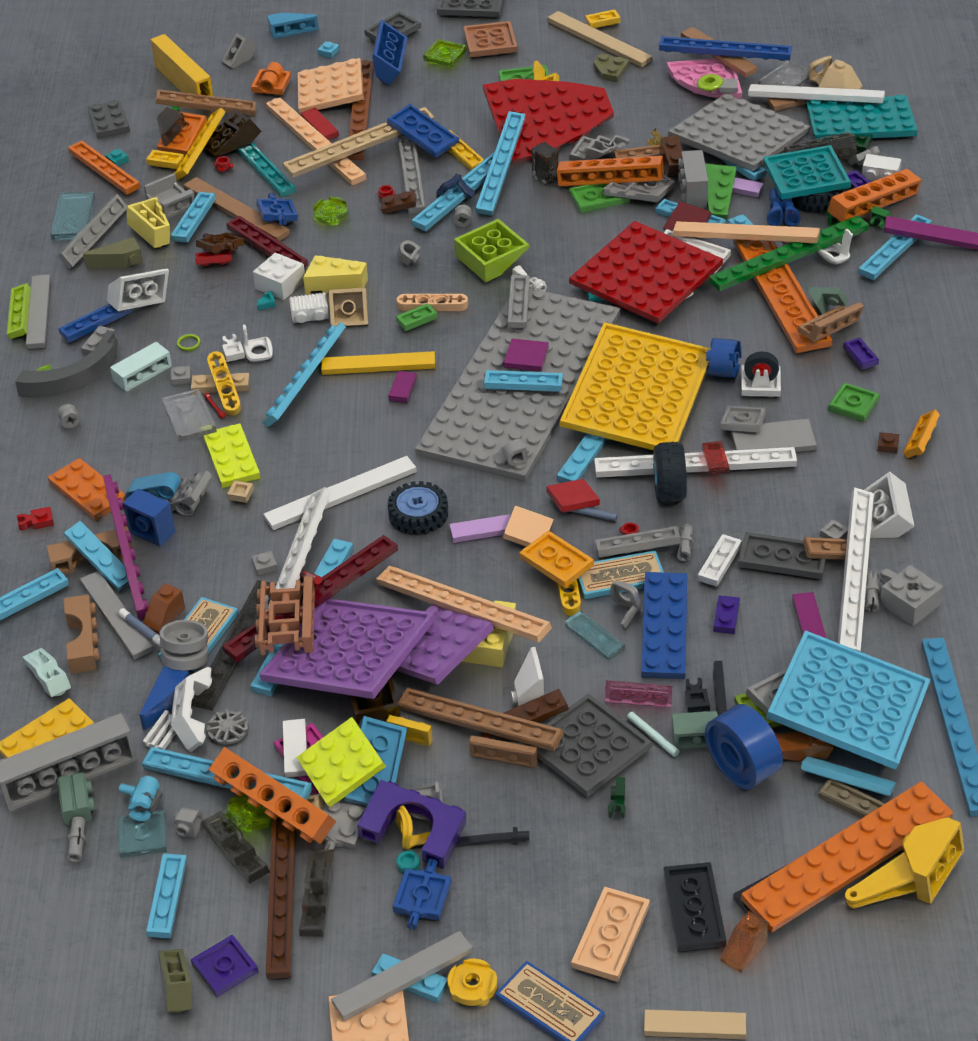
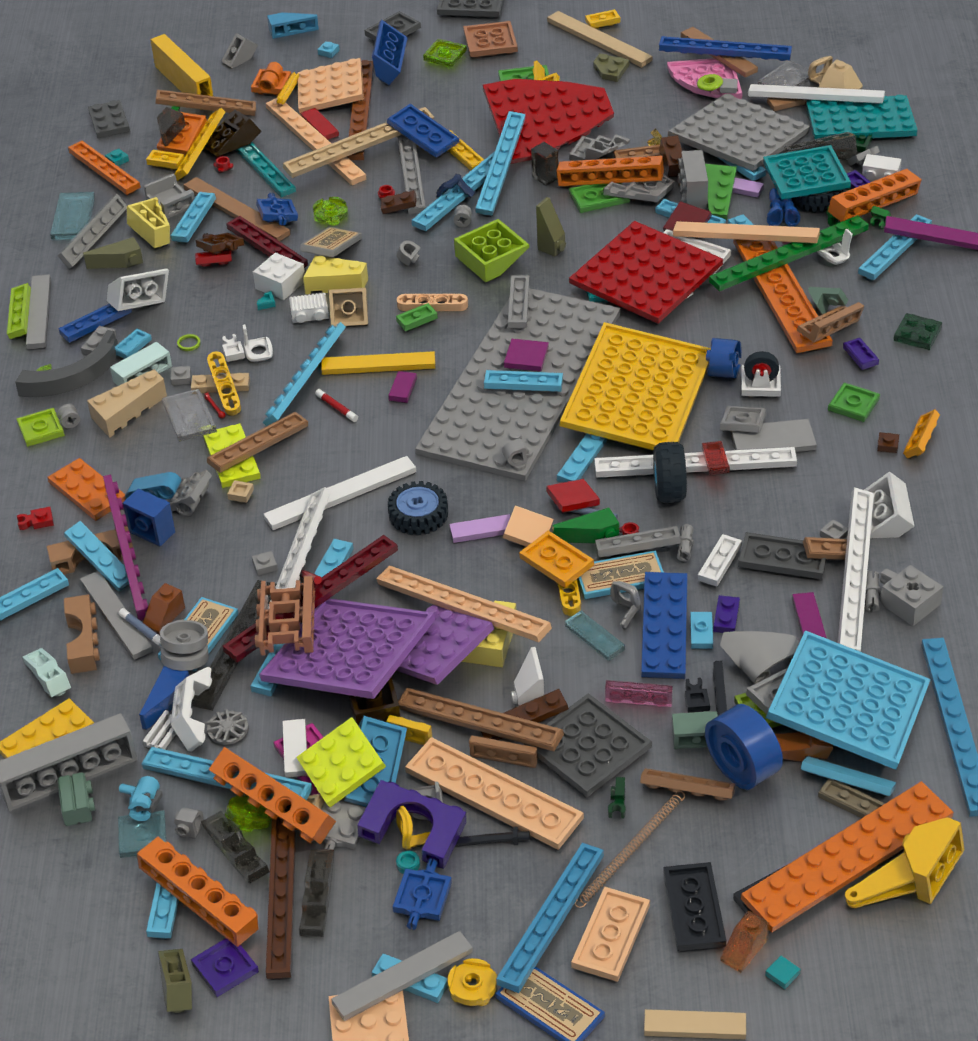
(40, 427): none -> lime tile
(76, 839): light grey pin -> none
(122, 403): none -> tan wedge
(132, 343): none -> medium azure plate
(198, 891): none -> orange brick
(257, 442): none -> medium nougat tile
(287, 88): none -> yellow axle
(330, 242): none -> tile
(336, 405): none -> red bar
(495, 793): none -> light nougat plate
(537, 285): white piece -> none
(549, 229): none -> olive slope
(549, 918): none -> dark azure plate
(588, 527): none -> green slope
(630, 850): none -> light nougat piece
(653, 734): light aqua bar -> none
(695, 785): none -> medium nougat plate
(701, 630): none -> medium azure plate
(758, 651): none -> light grey panel
(783, 972): none -> teal tile
(917, 331): none -> clear green plate

